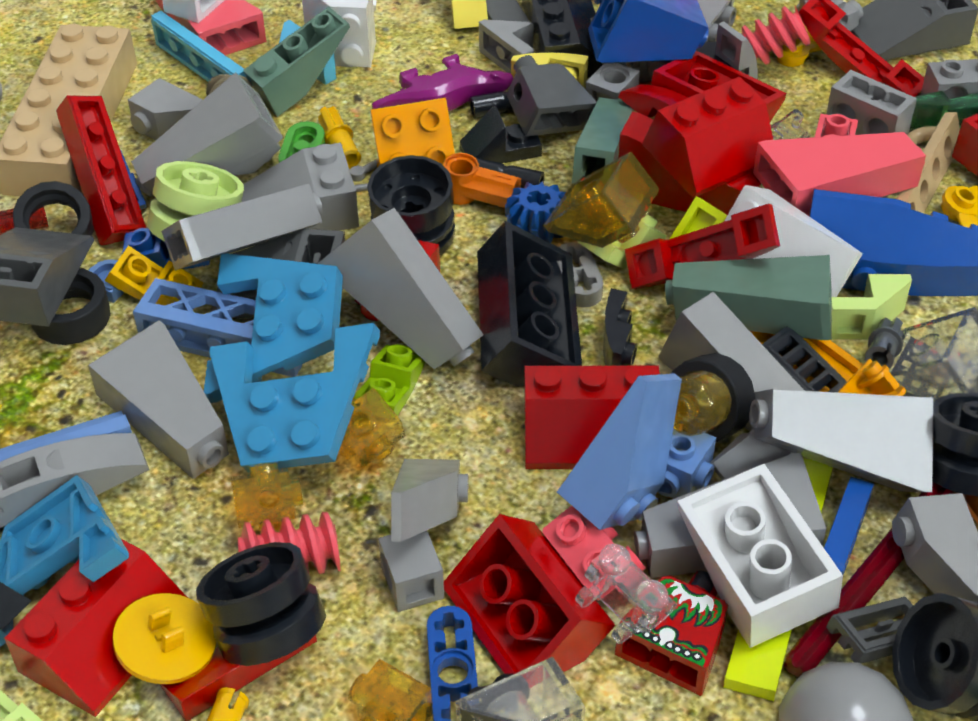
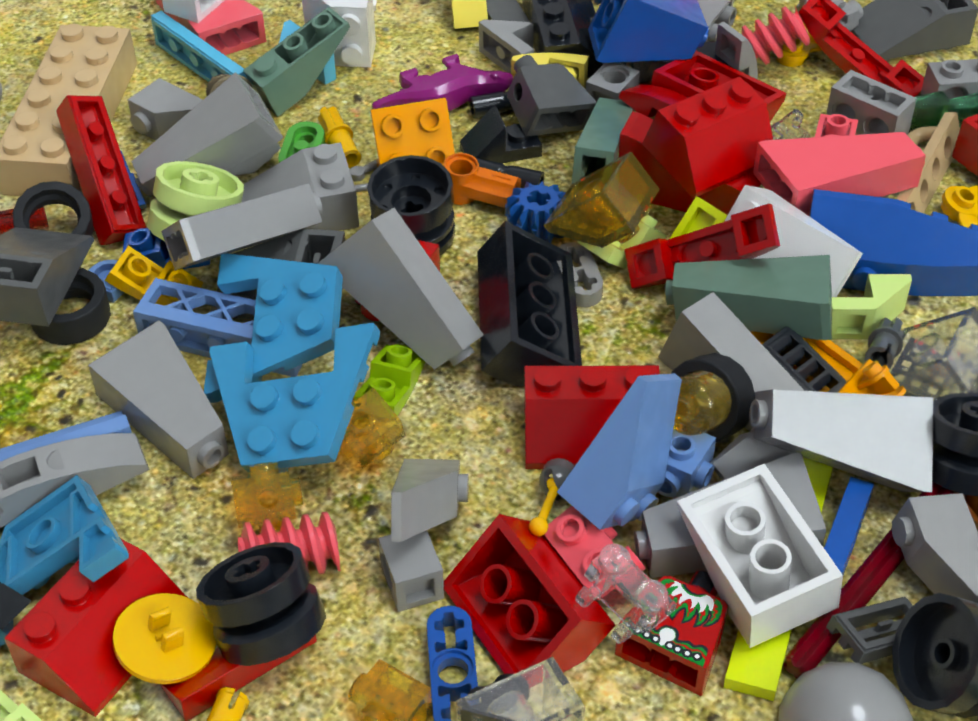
(560, 470): none -> hinge
(617, 343): black slope -> none

